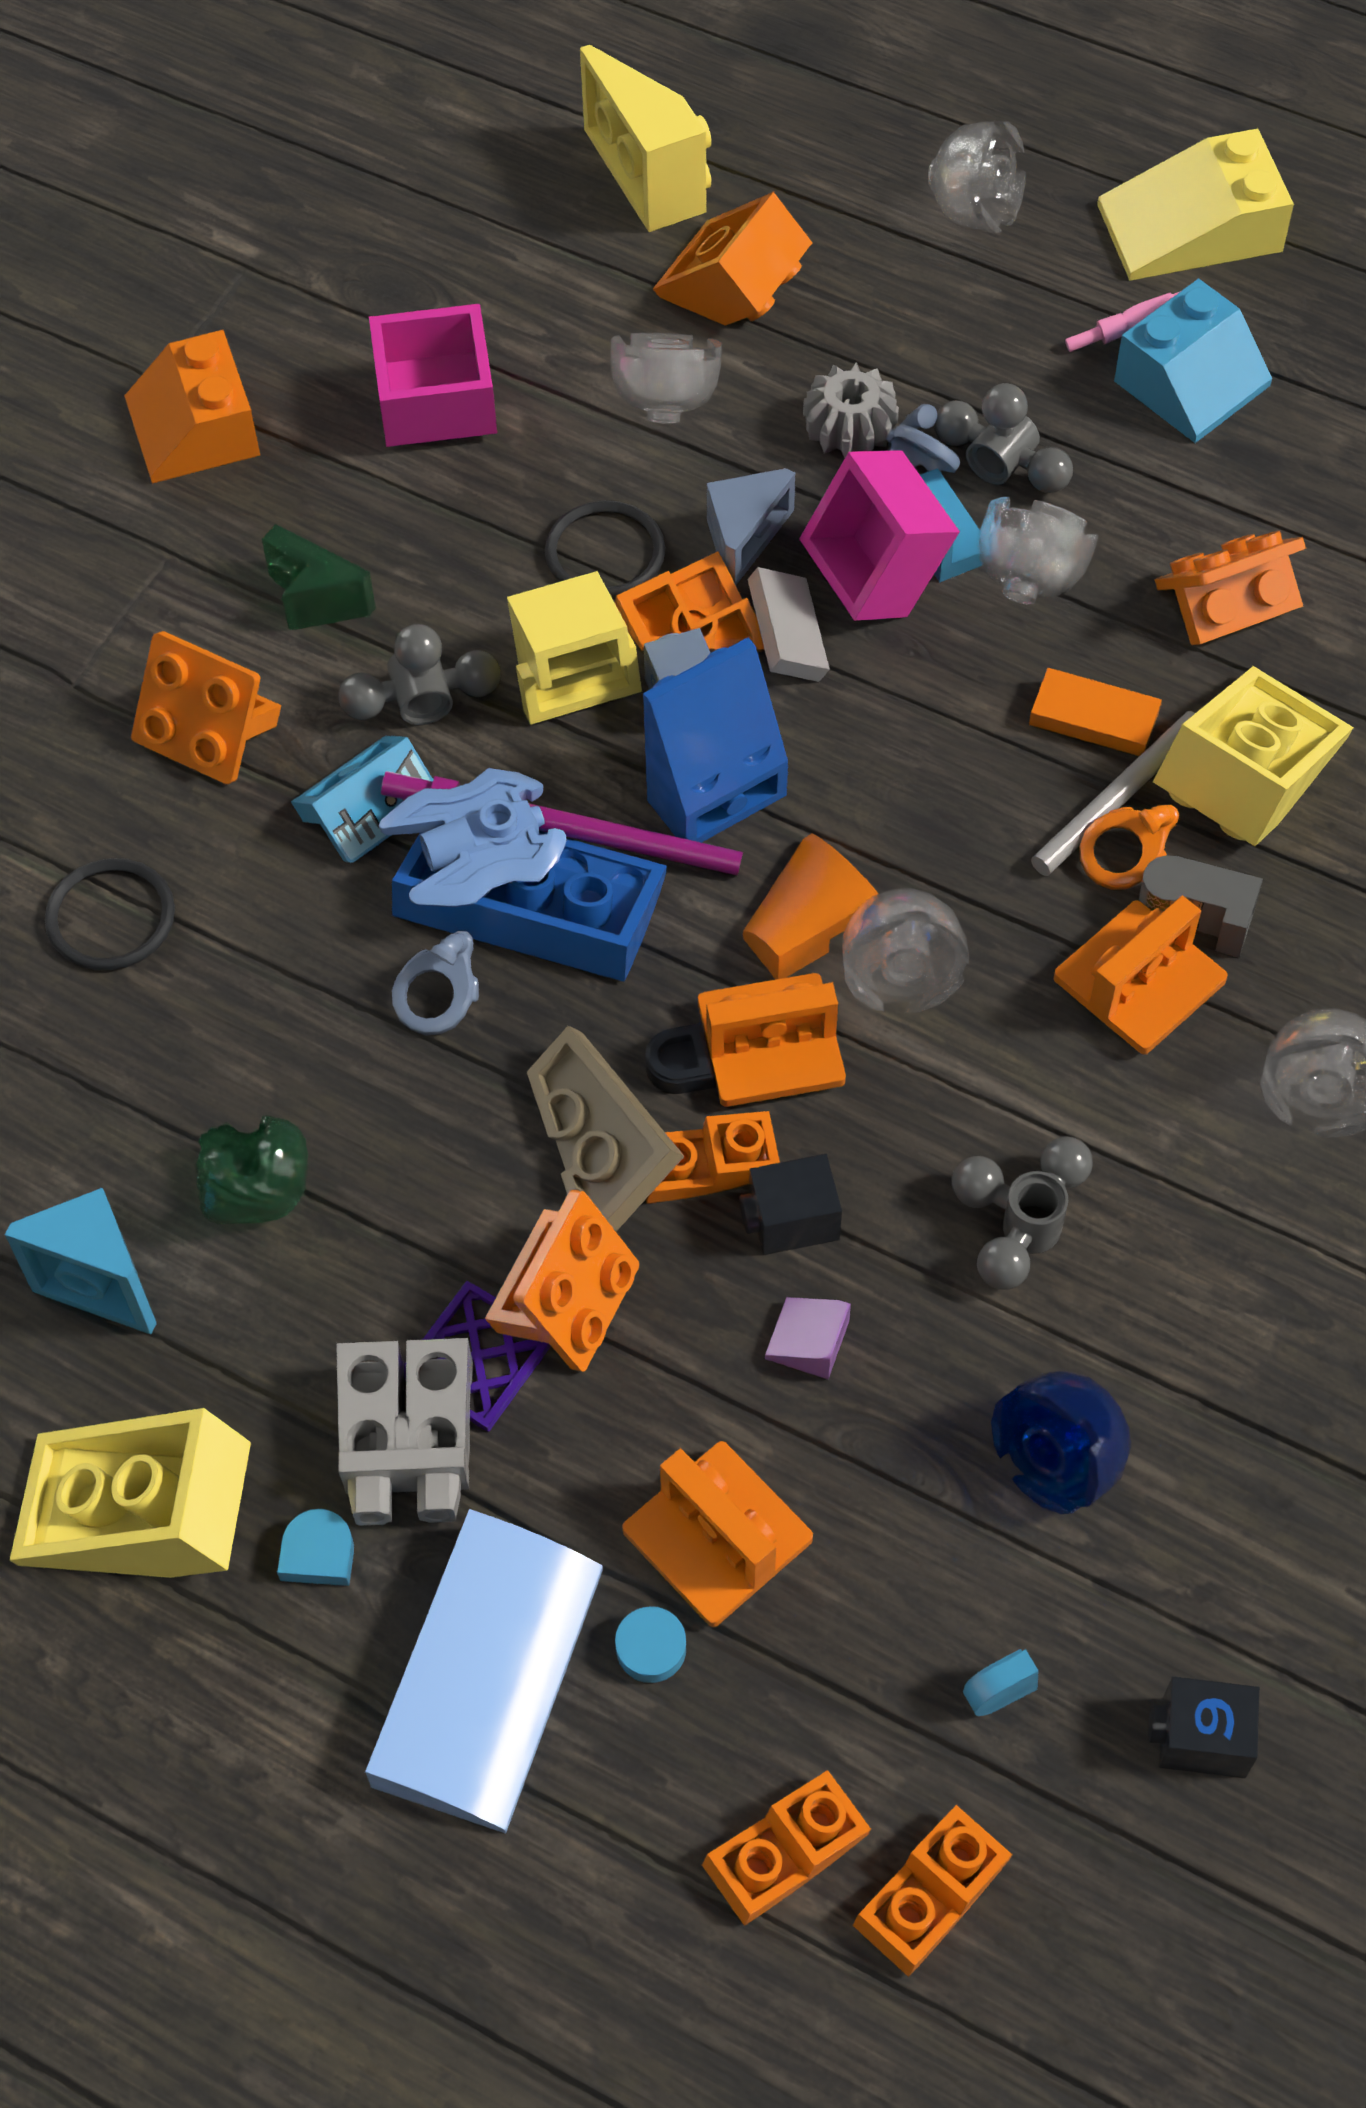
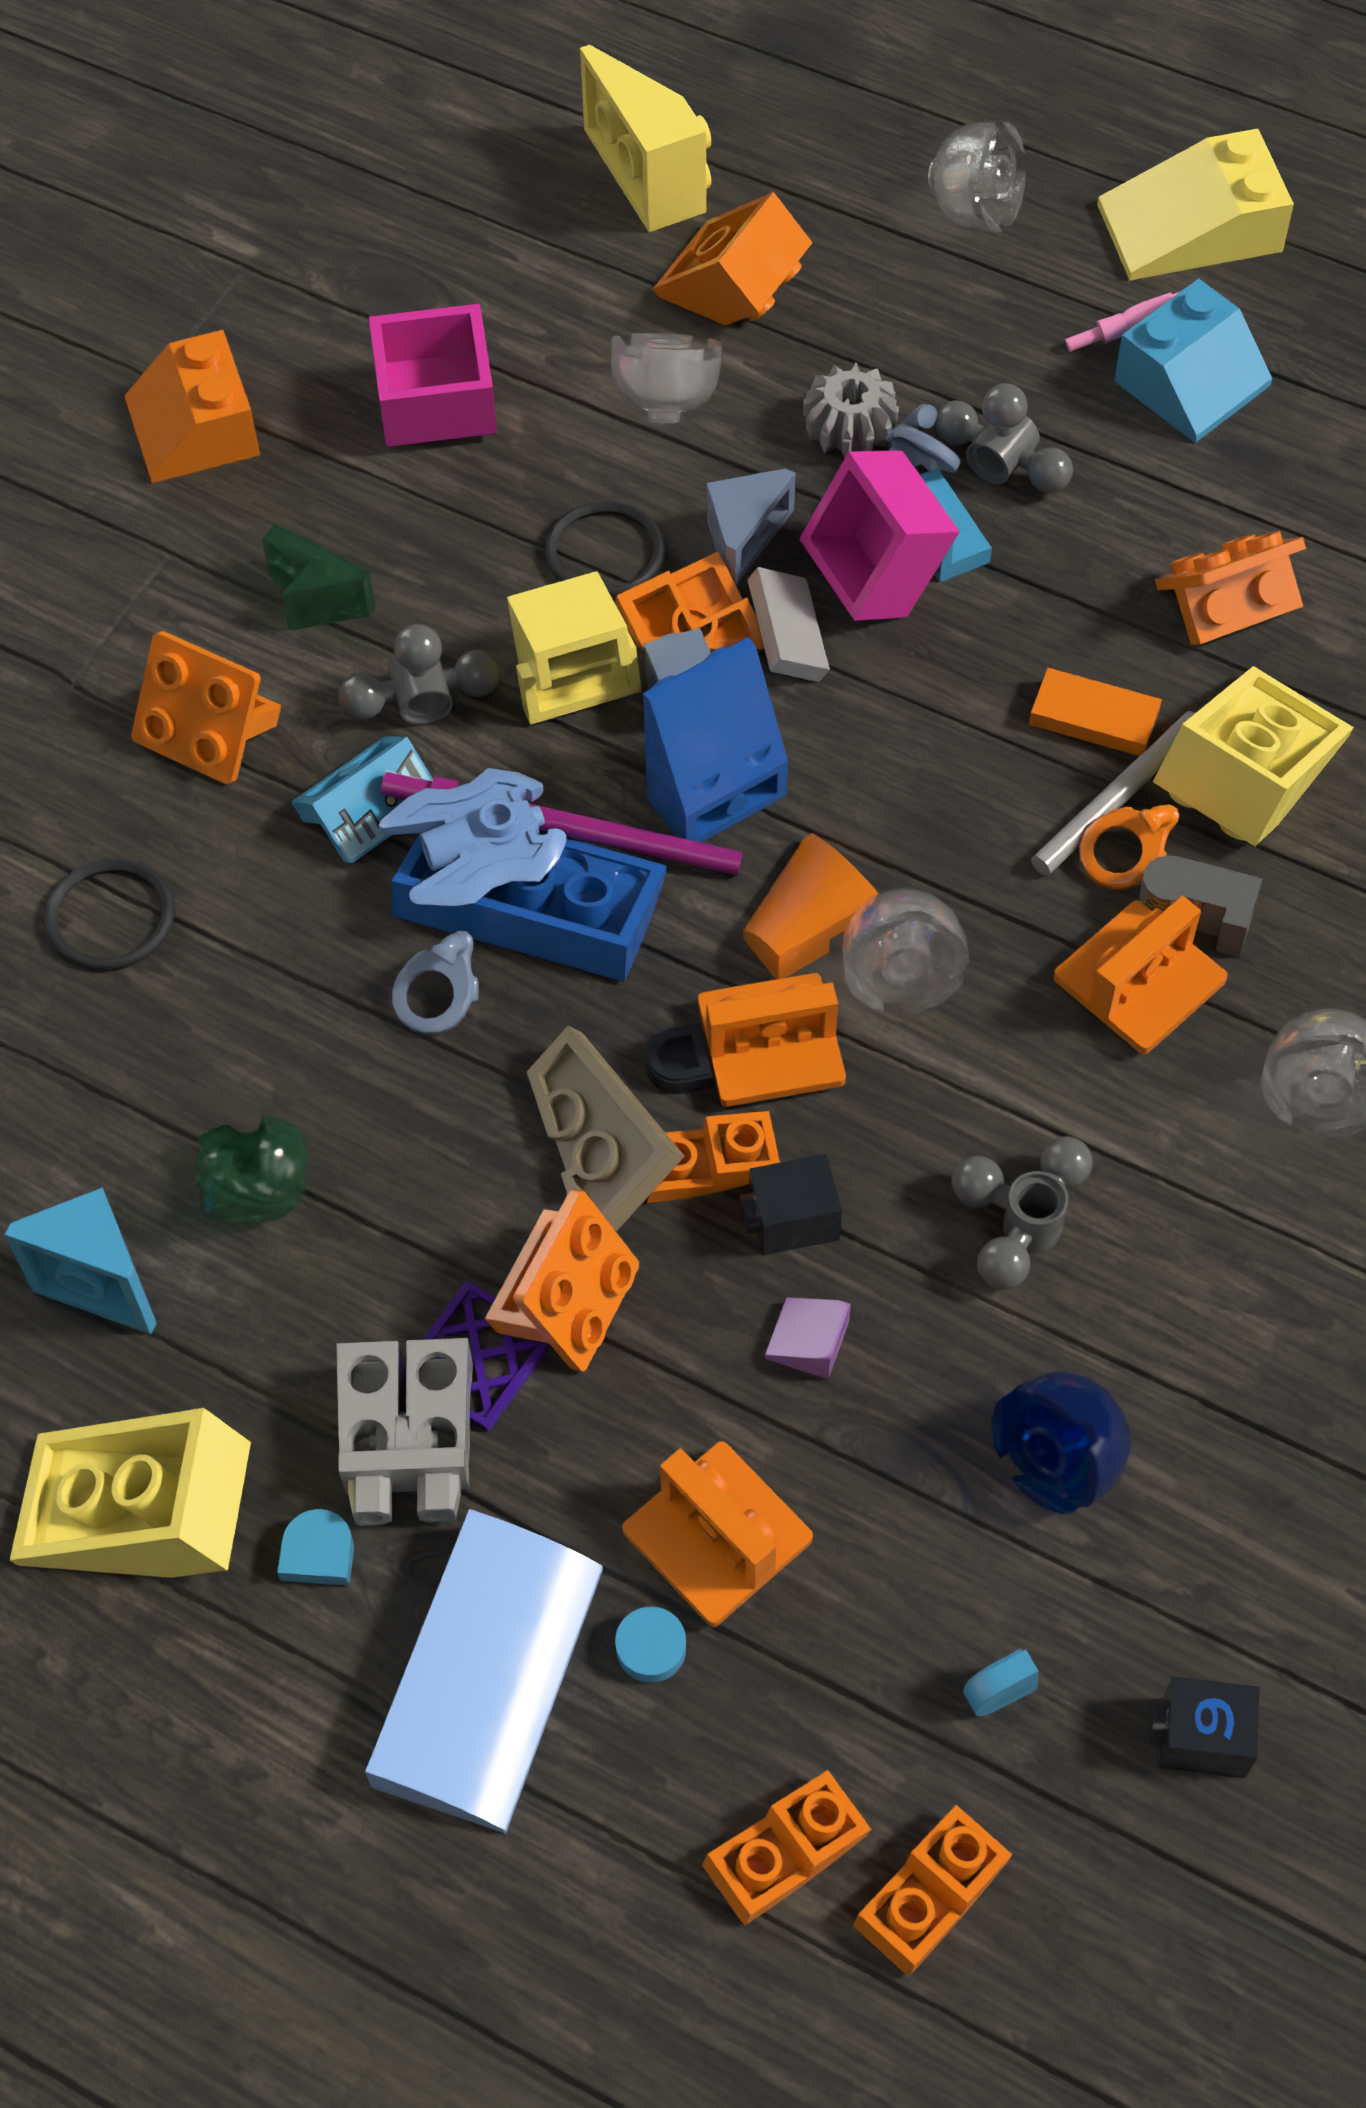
(1034, 550): clear cylinder -> none

